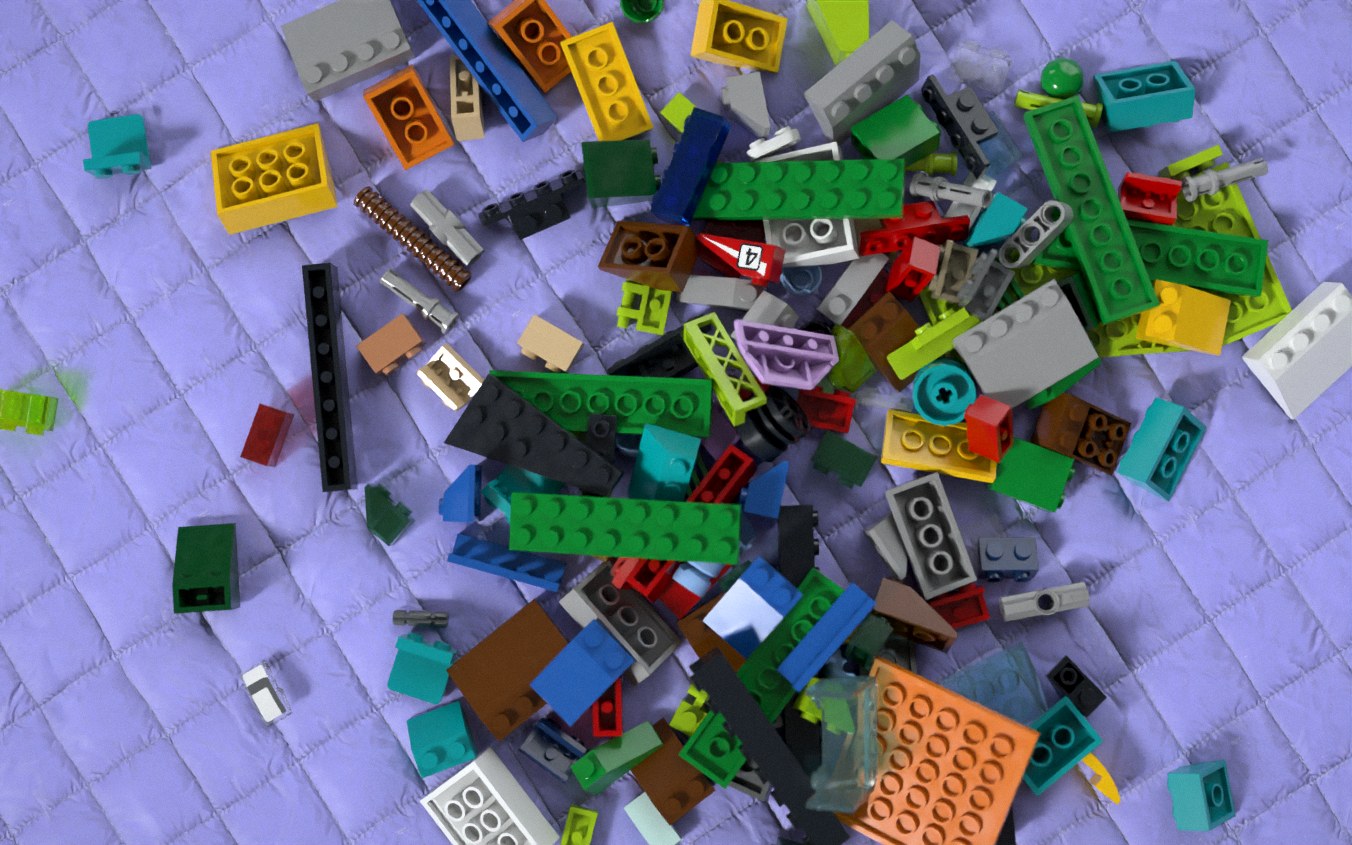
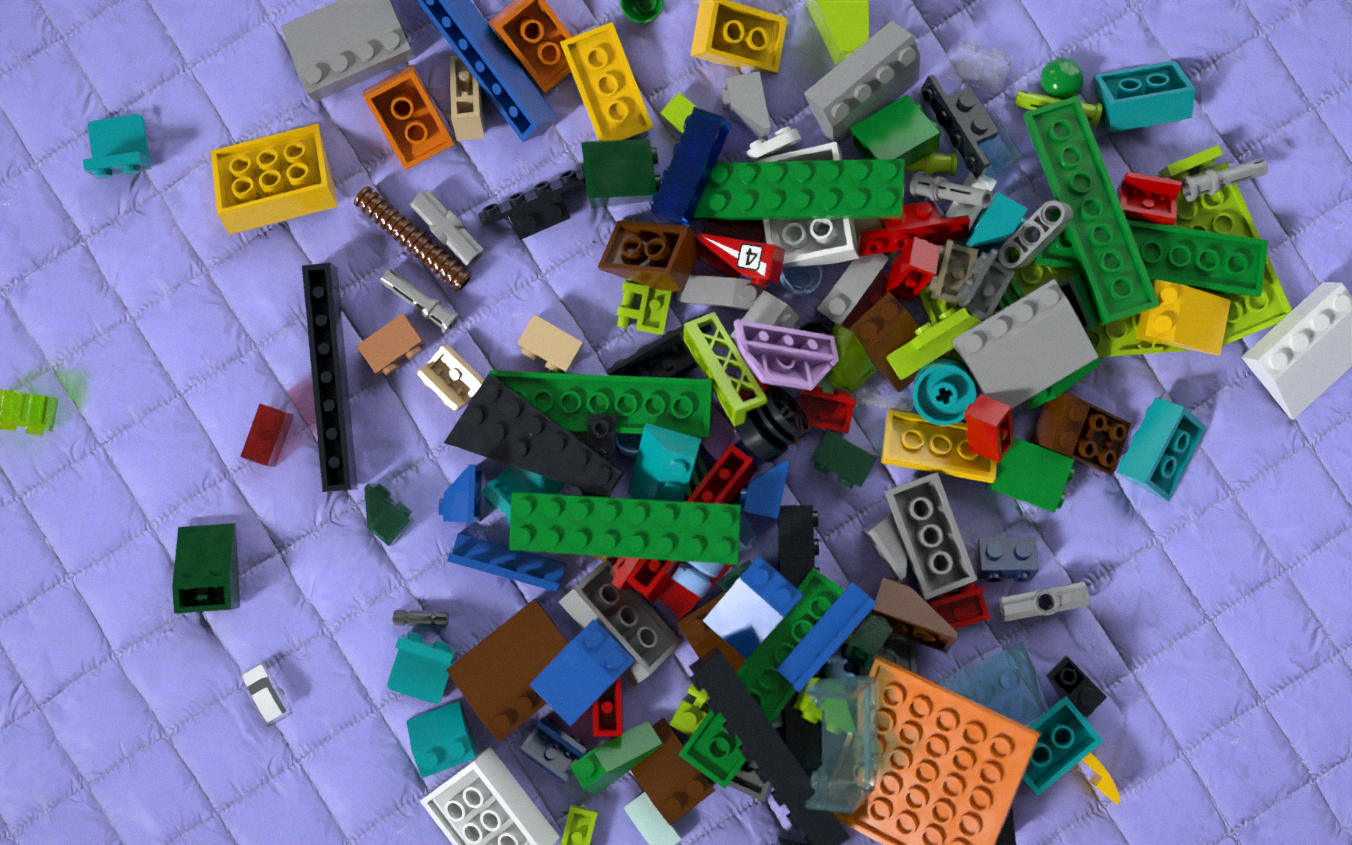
(1201, 796): teal slope -> none

